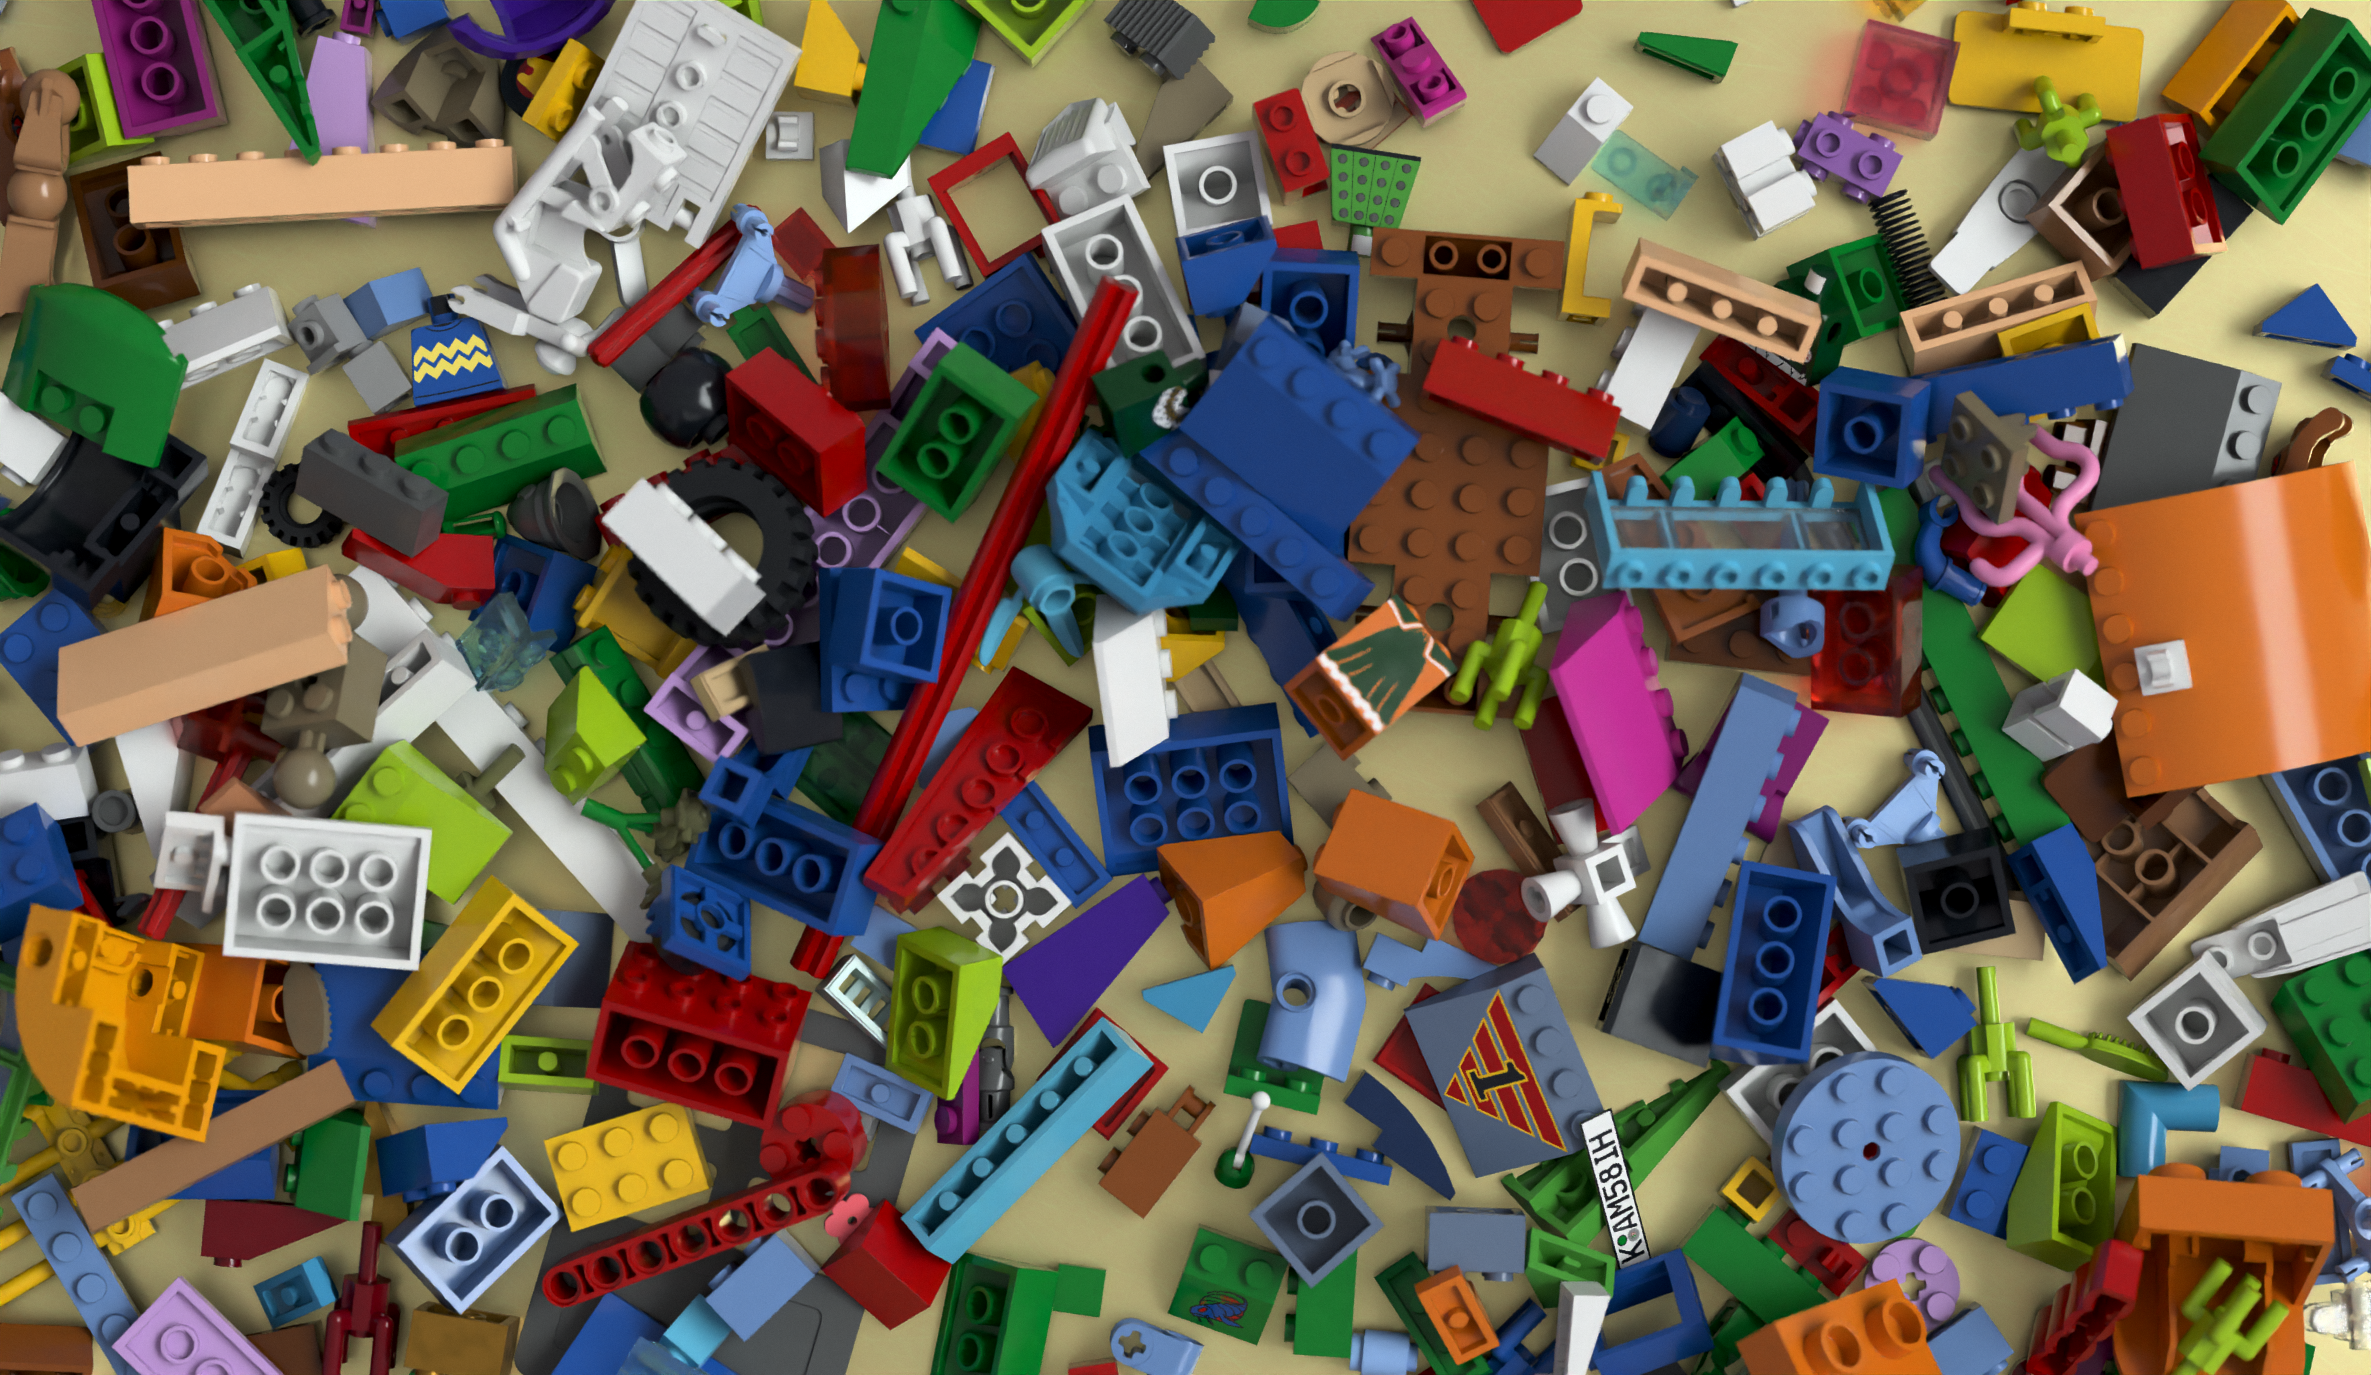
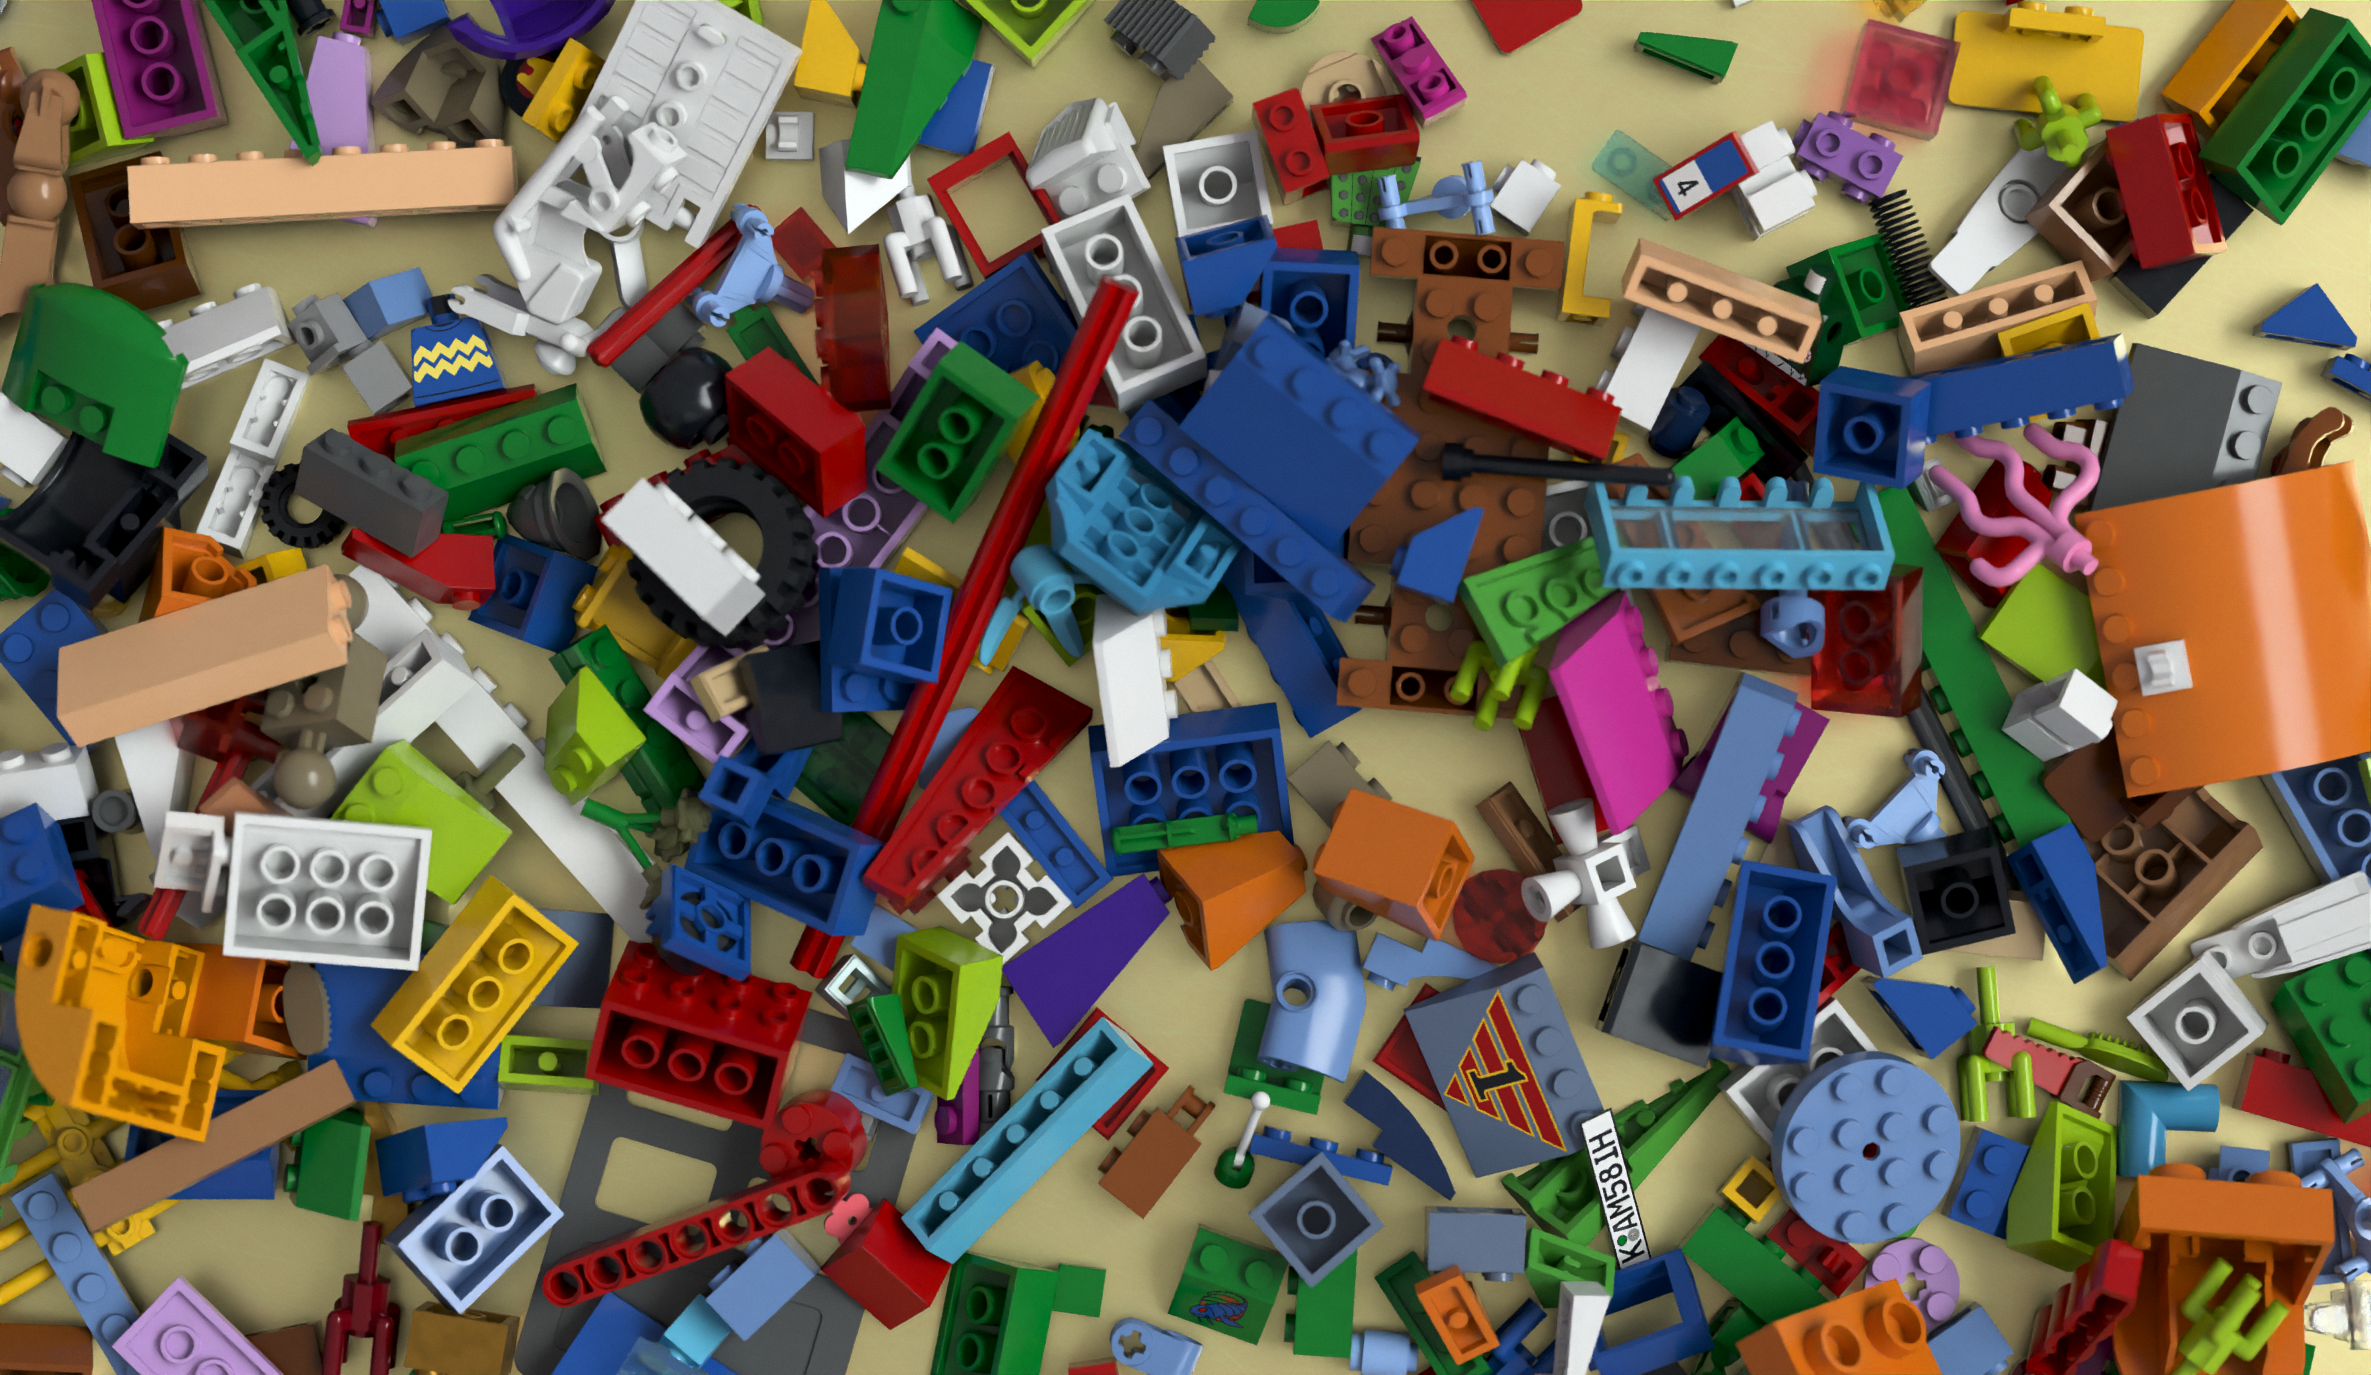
(251, 1227): dark red slope -> none
(296, 1292): dark azure slope -> none
(502, 646): clear light blue bracket -> none
(628, 1164): yellow brick -> none
(885, 1039): none -> green slope
(1146, 398): dark green torso -> none
(1181, 833): none -> green piece
(1192, 997): dark azure slope -> none
(1366, 134): none -> red slope
(1370, 677): slope -> none
(1436, 558): none -> blue slope
(1451, 198): none -> light blue axle
(1463, 462): none -> black piece
(1523, 194): none -> white brick
(1533, 598): none -> bright green wing
(1583, 131): white slope -> none
(1705, 175): none -> tile
(1937, 568): blue piece -> none
(1987, 455): dark tan plate -> none
(2053, 1071): none -> piece

